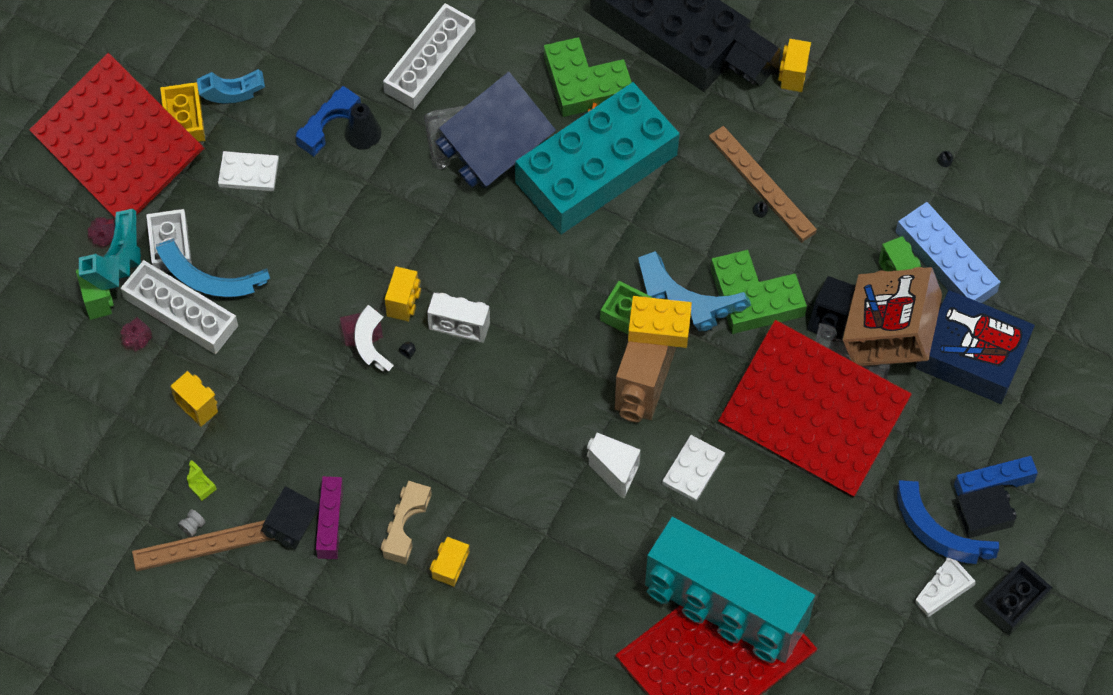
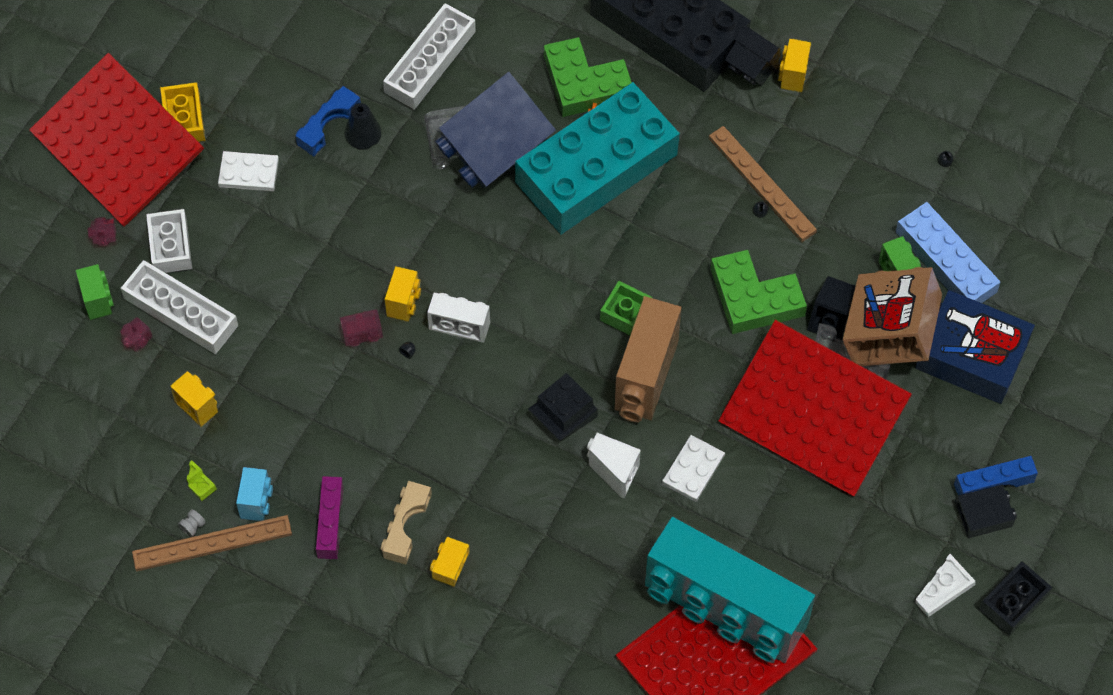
(120, 257): teal arch -> none
(204, 282): dark azure arch -> none
(230, 90): dark azure arch -> none
(254, 494): none -> medium azure brick
(290, 518): black brick -> none
(363, 338): white arch -> none
(564, 407): none -> black piece
(659, 321): yellow brick -> none
(703, 309): dark azure arch -> none
(933, 534): blue arch -> none

